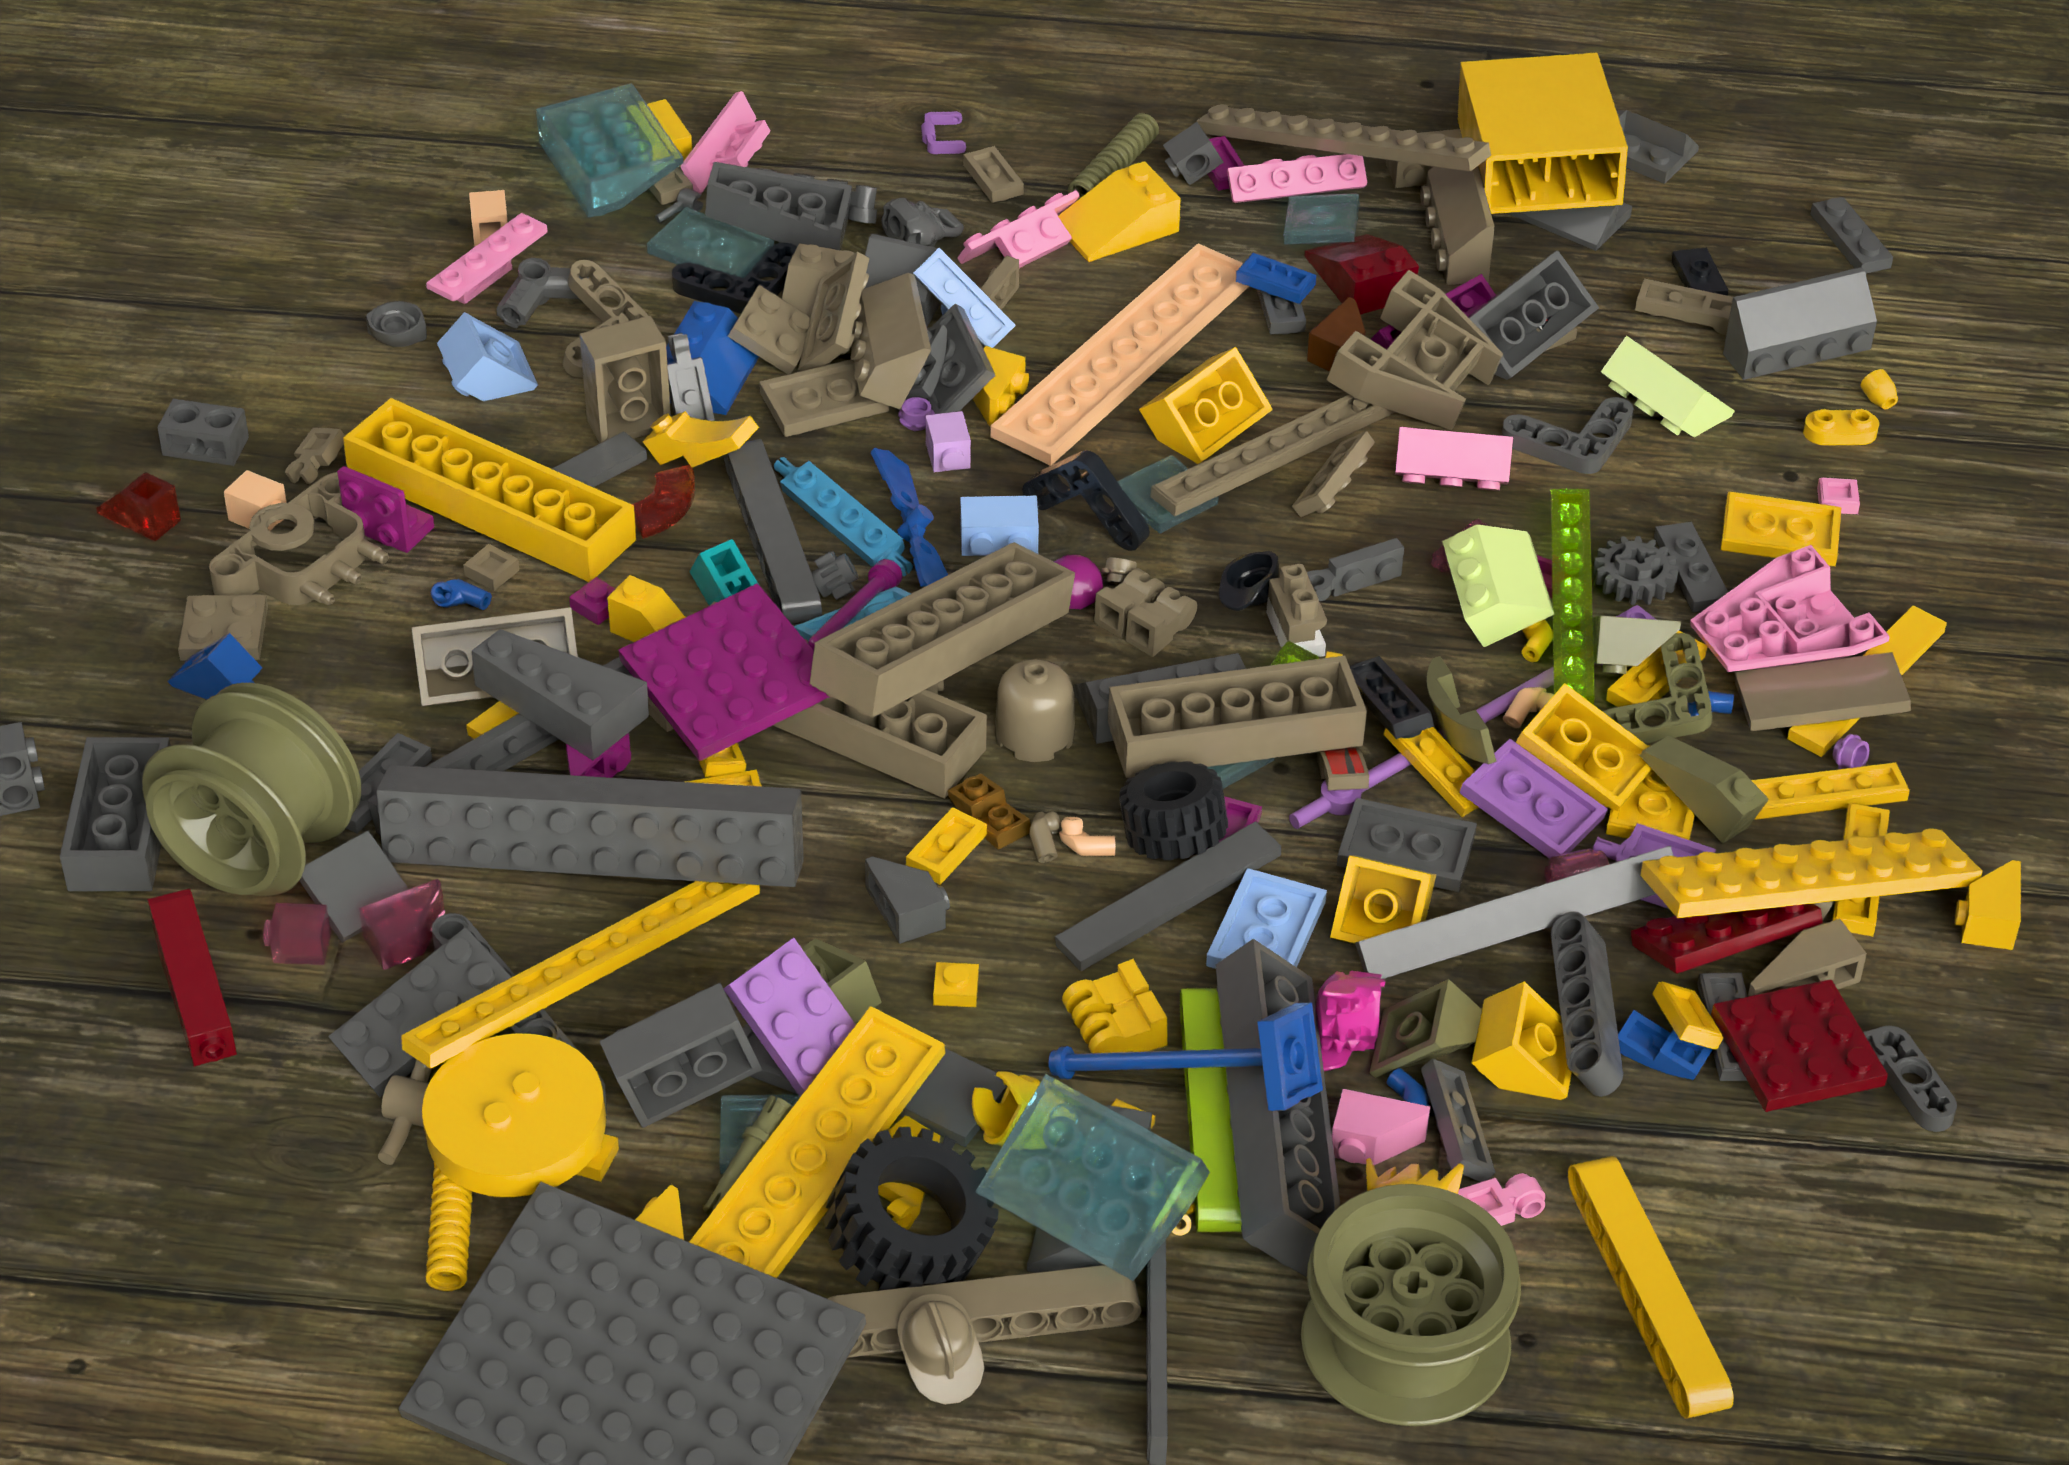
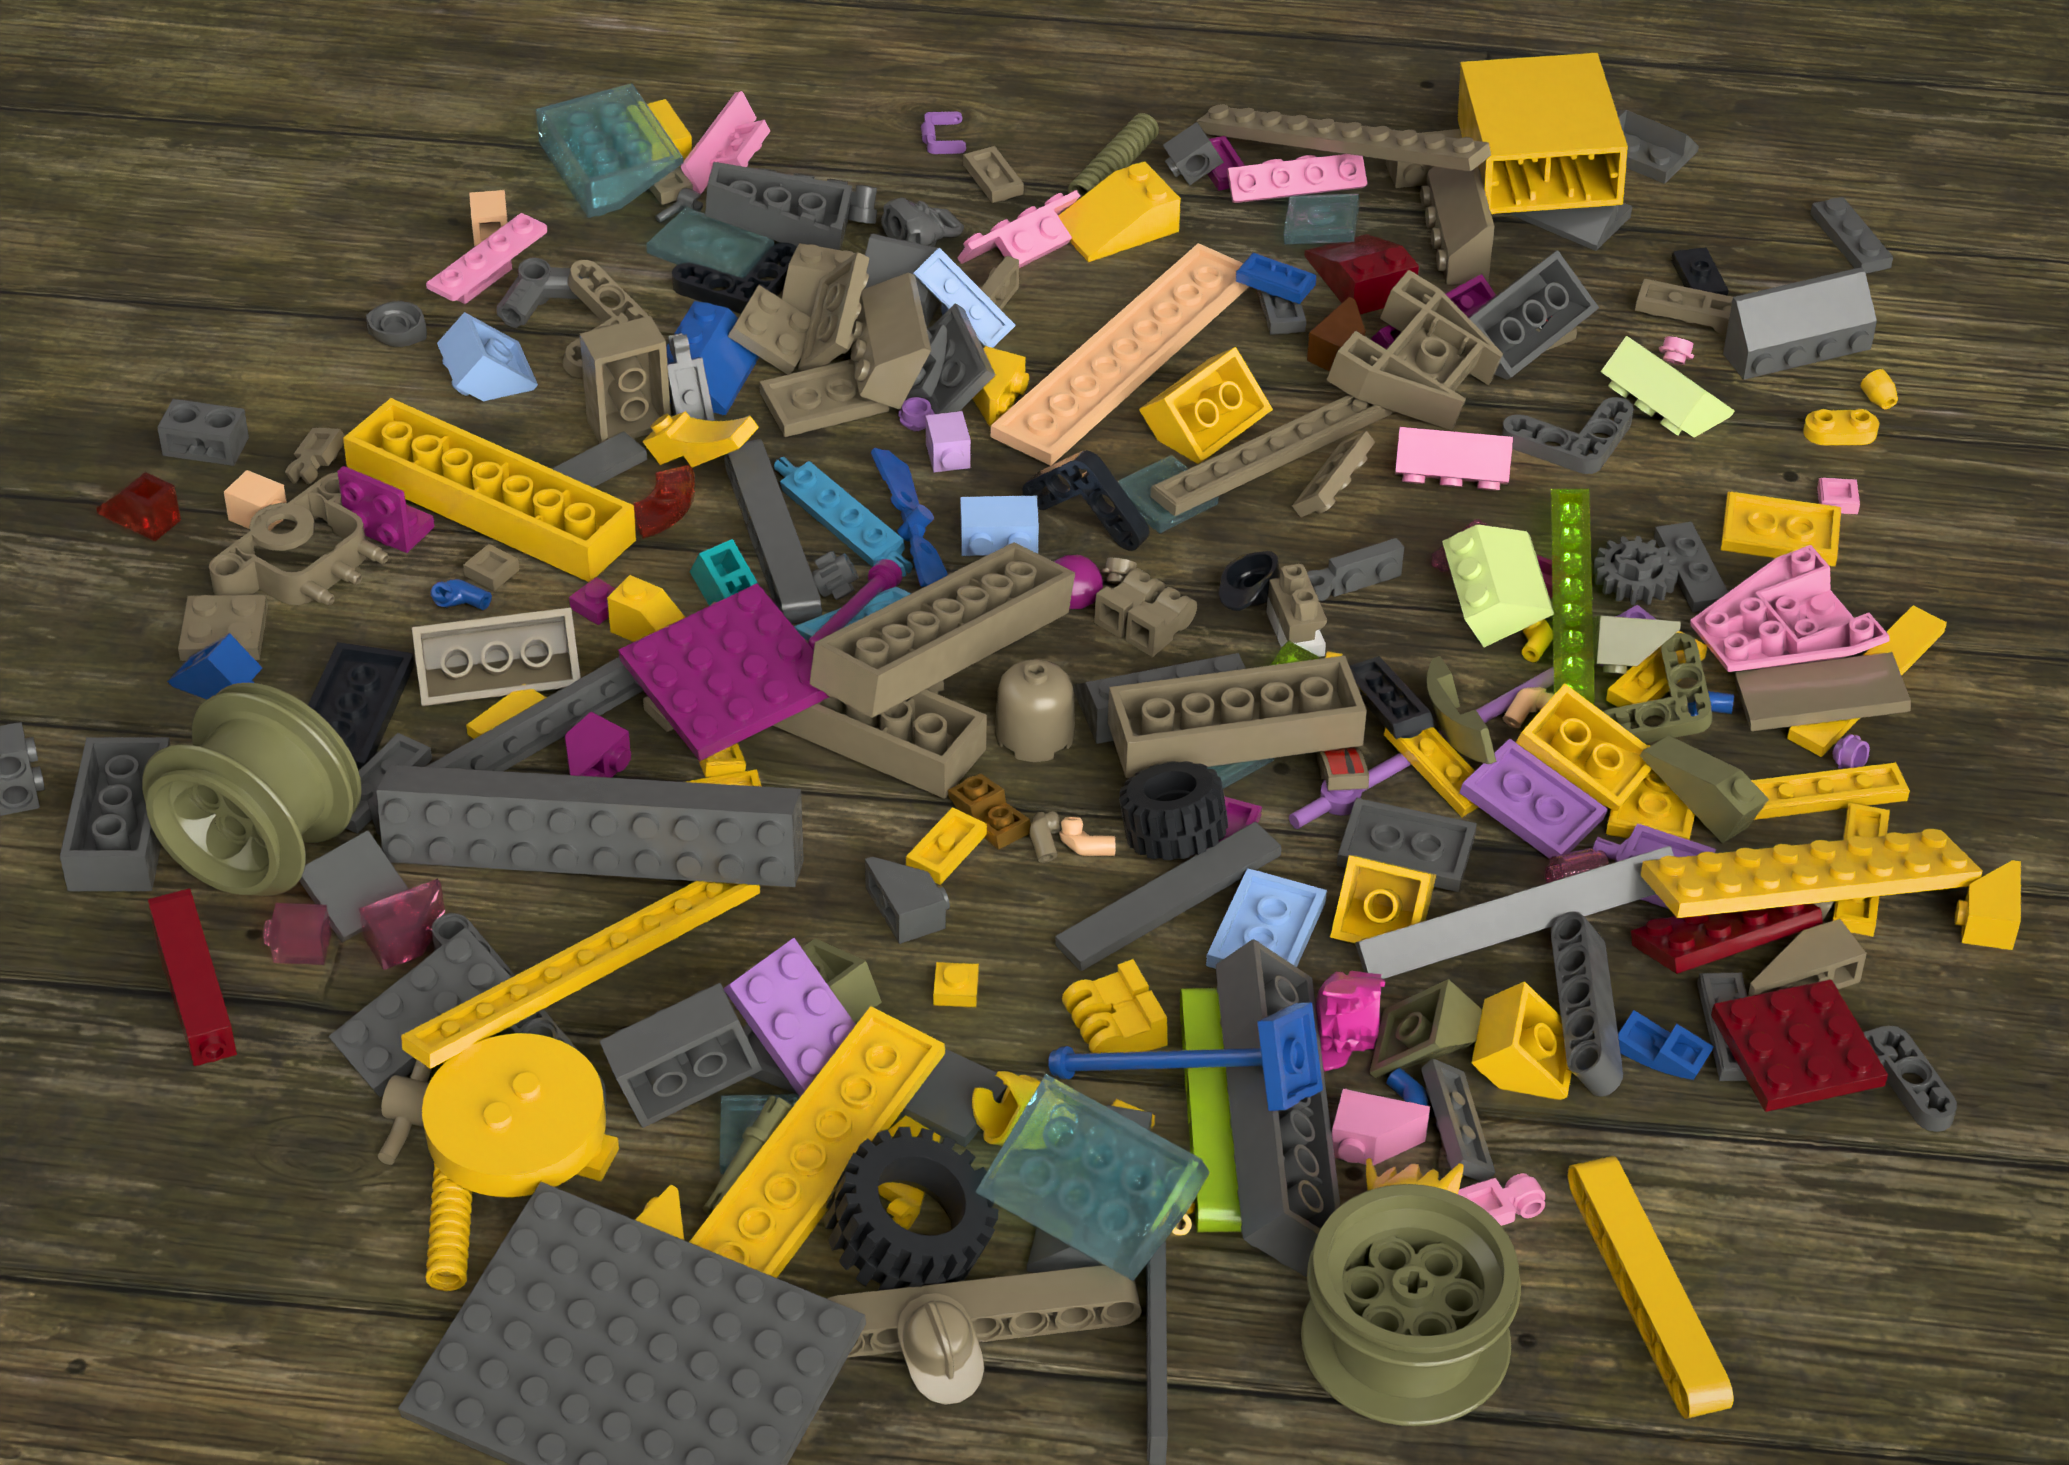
(361, 694): none -> black plate
(560, 692): dark grey wedge -> none
(1676, 350): none -> bright pink plate
(1687, 1015): yellow tile -> none

